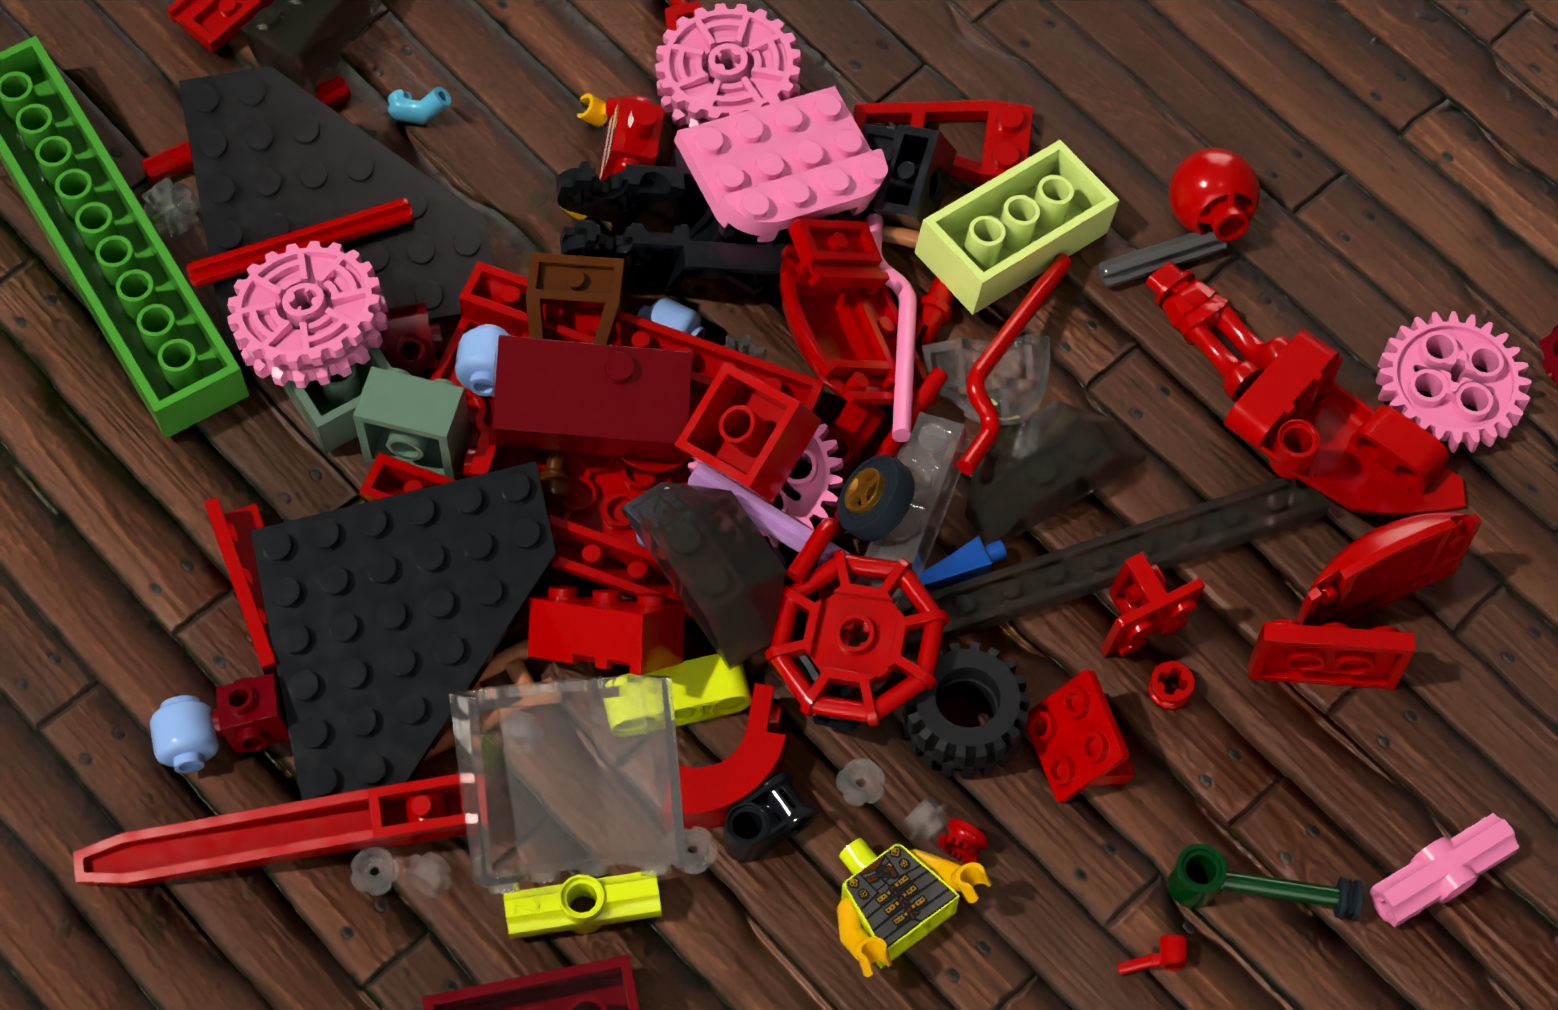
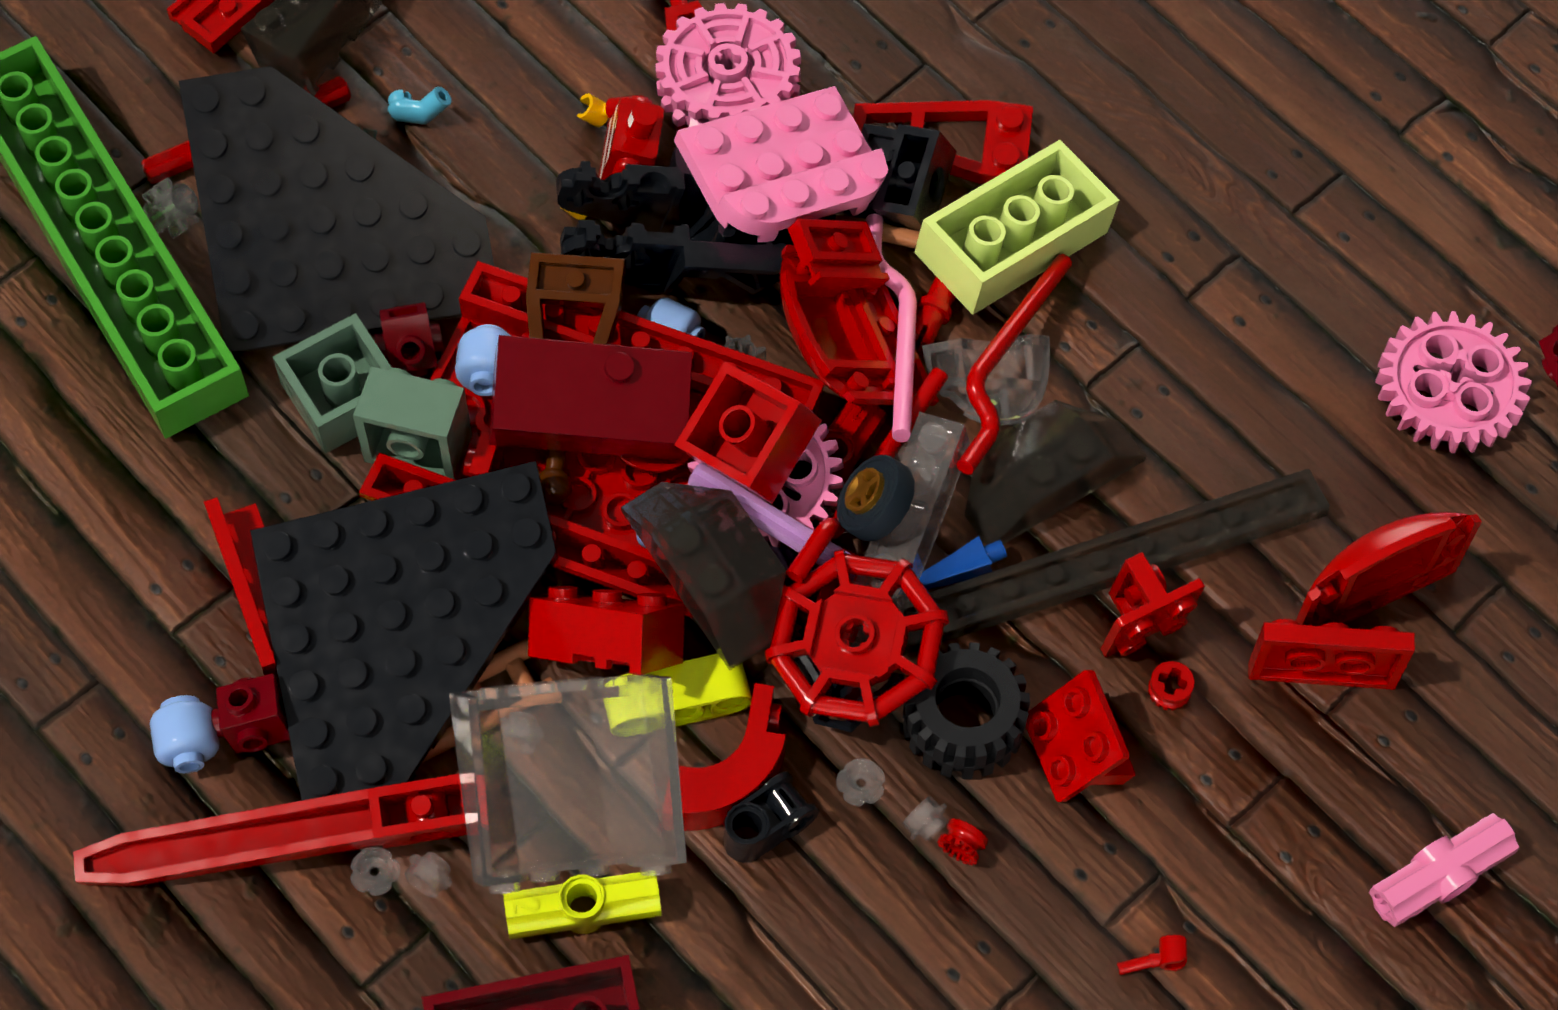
(308, 314): bright pink piece -> none
(335, 230): red axle -> none
(706, 852): clear plate -> none
(898, 899): torso -> none
(1150, 259): dark grey axle -> none
(1197, 312): red piece -> none
(1216, 192): red brick -> none
(1339, 444): red panel -> none
(1345, 898): dark green piece -> none

